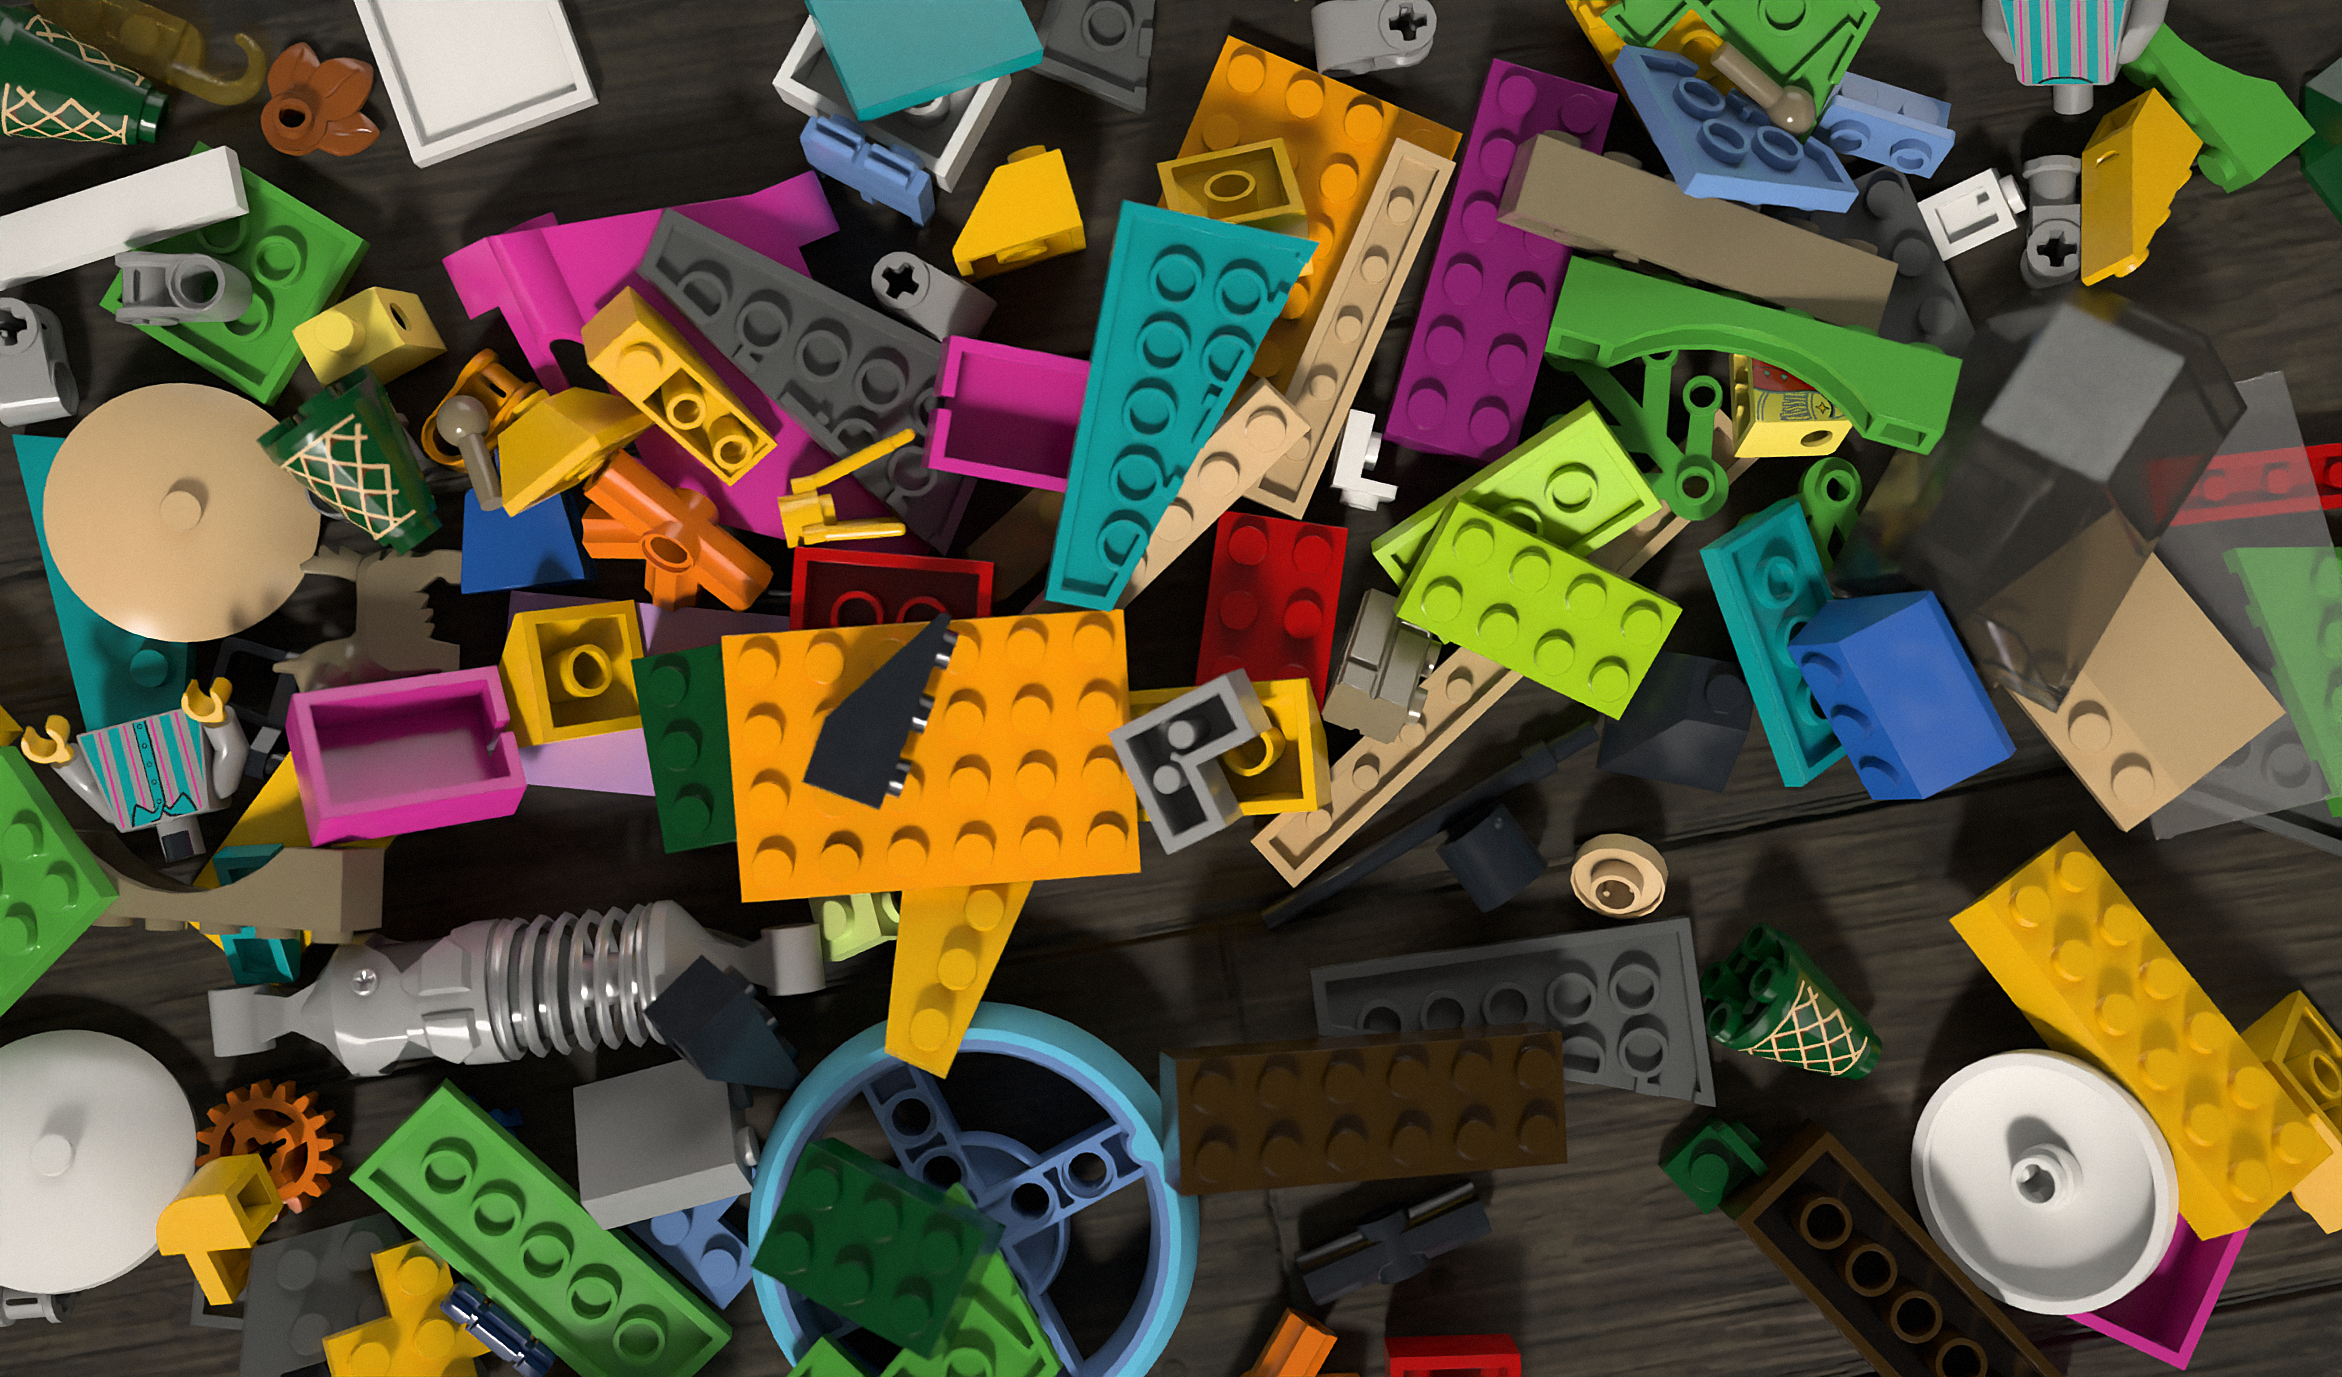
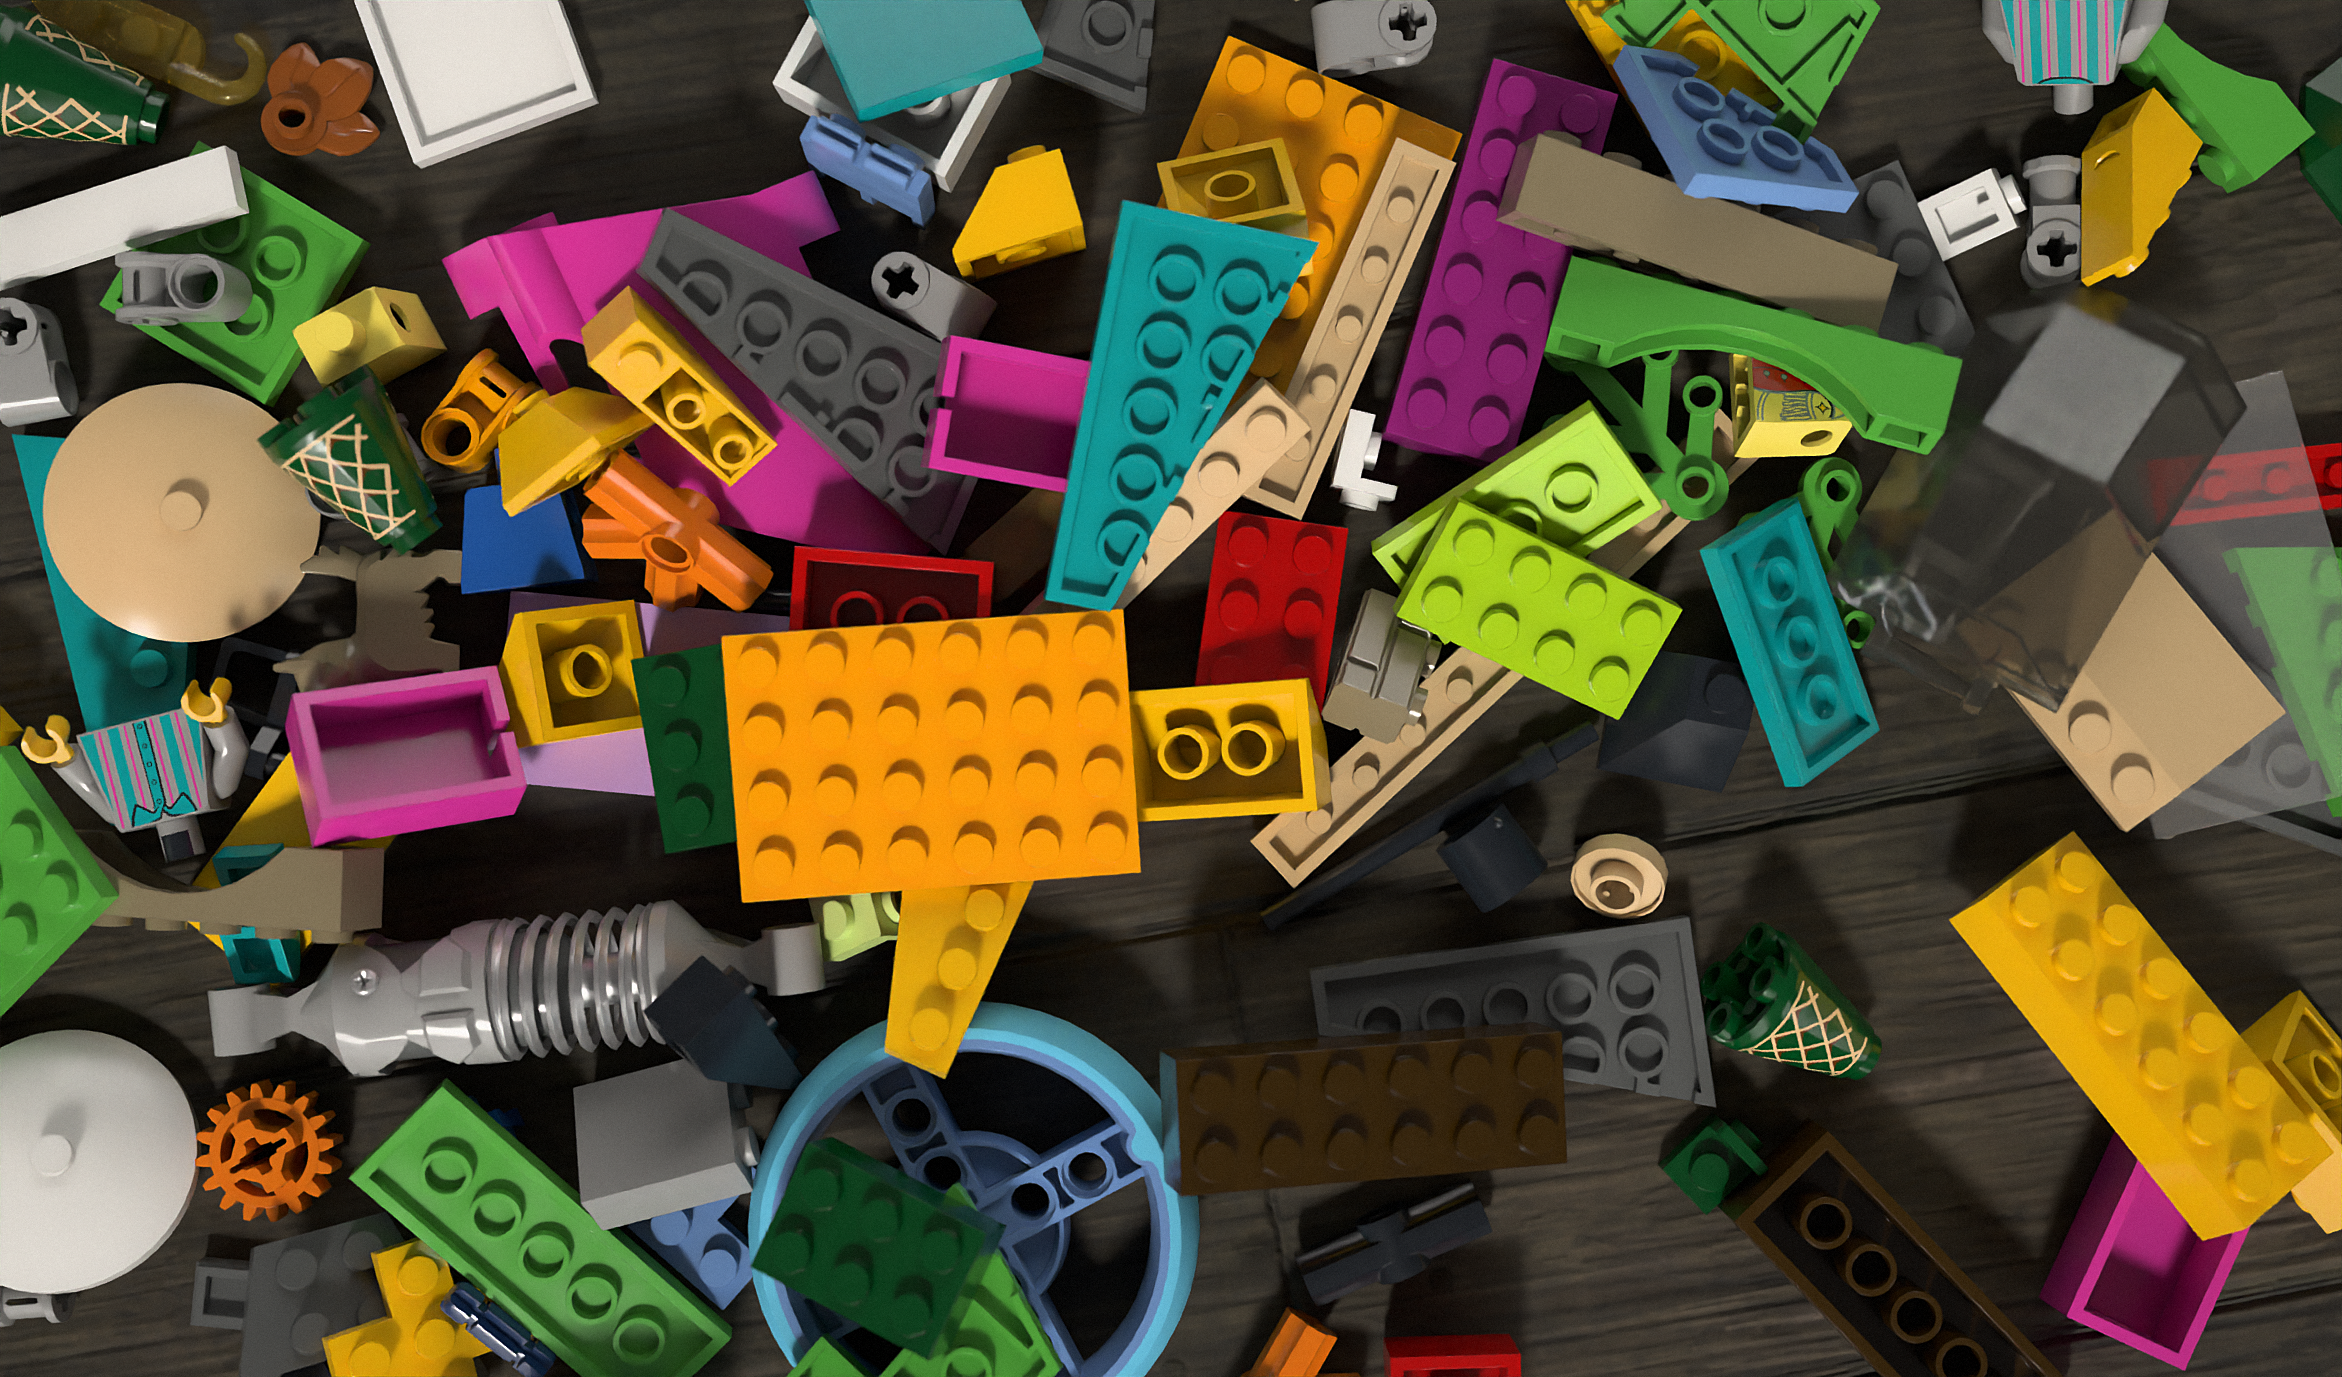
(219, 1221): yellow brick -> none
(465, 424): dark tan bar -> none
(812, 517): yellow plant -> none
(867, 731): black slope -> none
(1174, 758): light grey brick -> none
(1787, 106): dark tan bar -> none
(1885, 125): medium blue bracket -> none
(1900, 694): blue slope -> none
(2044, 1181): white dish -> none

